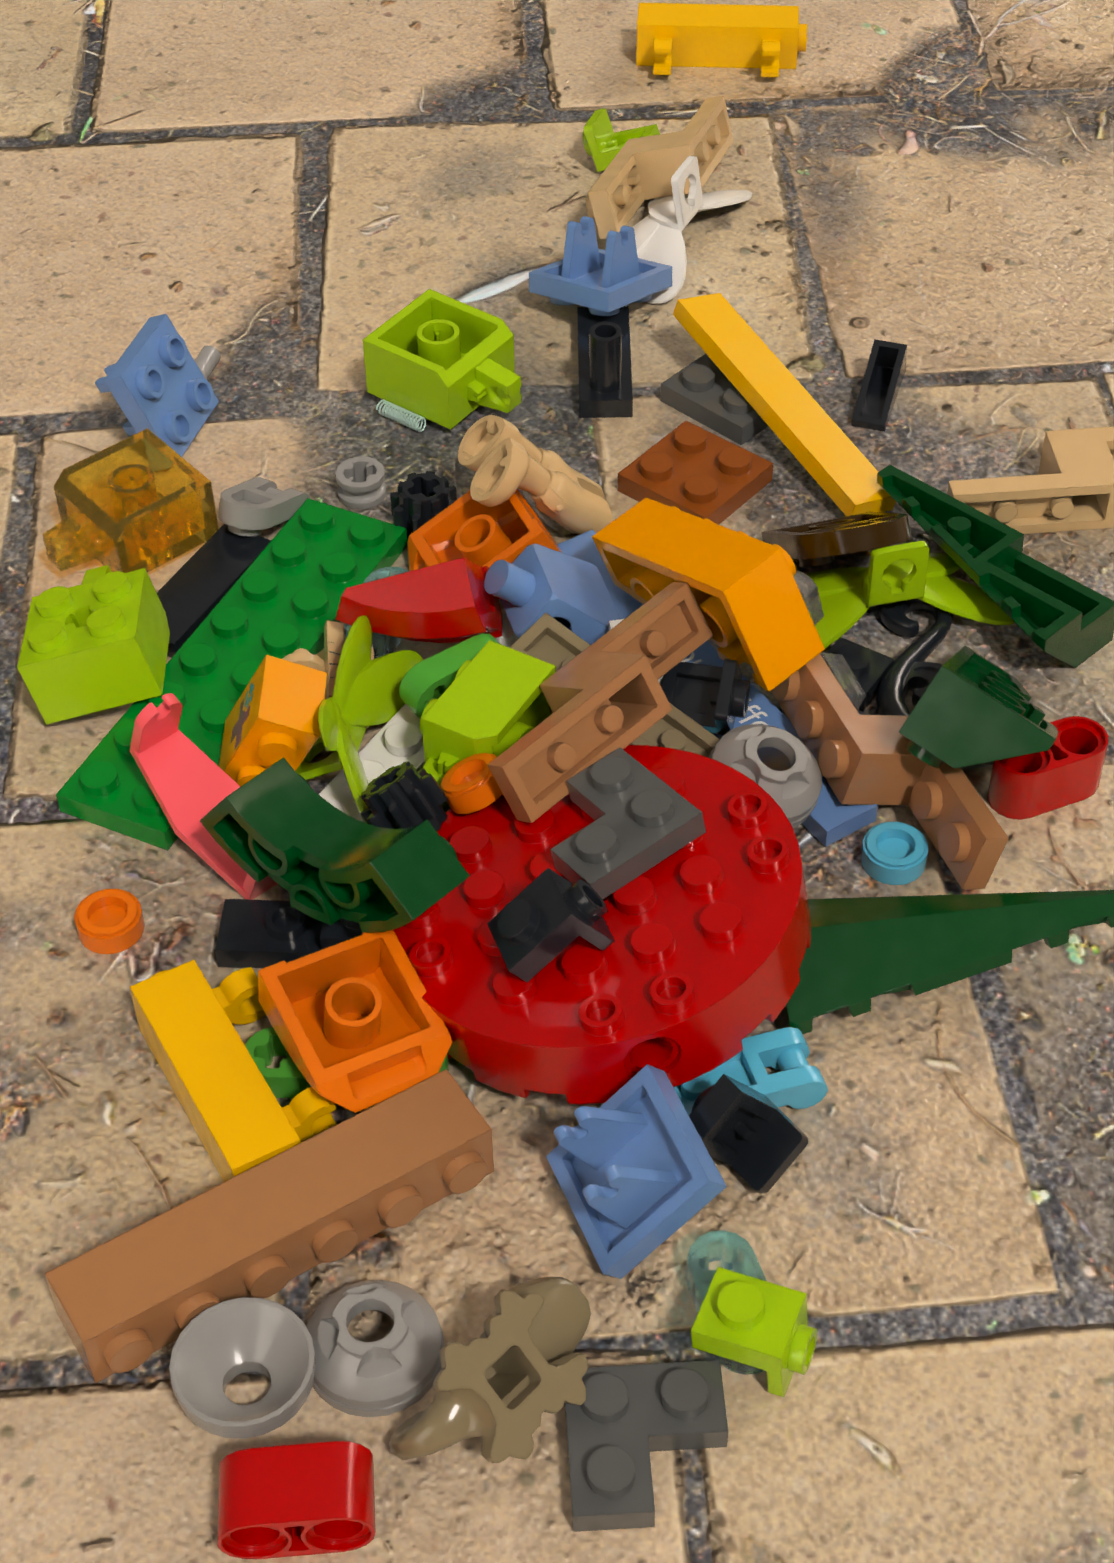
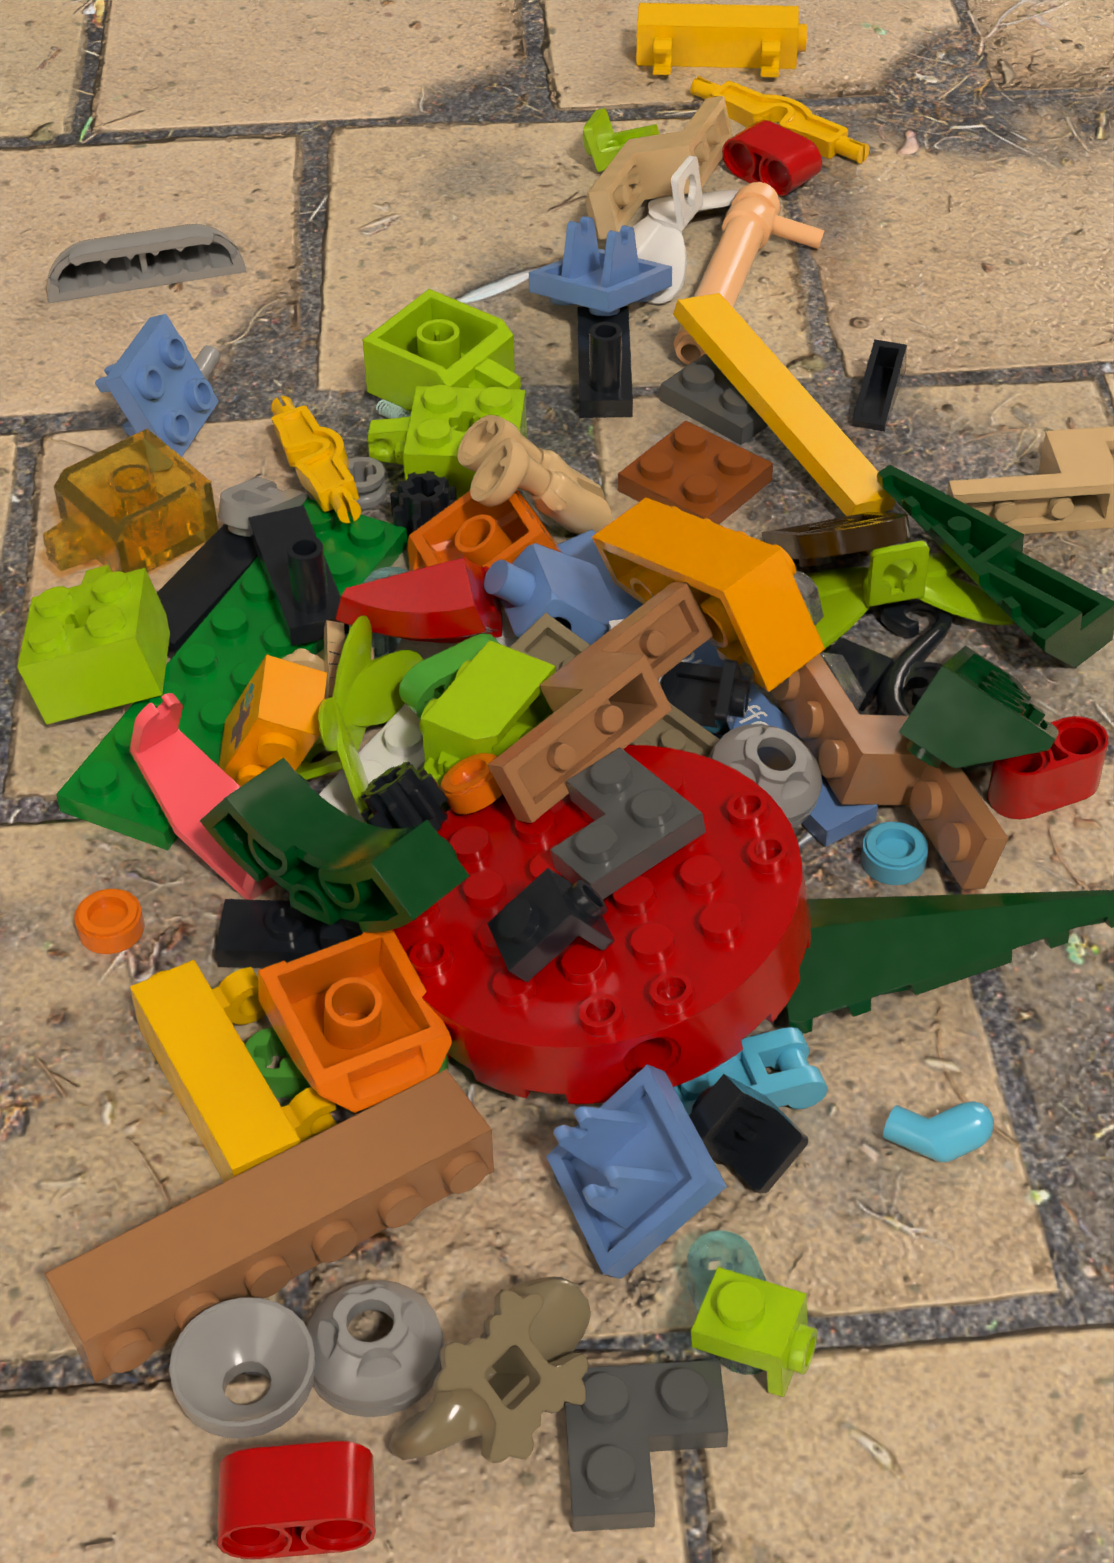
(142, 261): none -> light grey brick
(296, 572): none -> black piece
(317, 457): none -> yellow piece
(436, 427): none -> lime hinge
(745, 232): none -> light nougat cylinder
(750, 106): none -> yellow piece
(772, 156): none -> red beam
(943, 1135): none -> medium azure arm

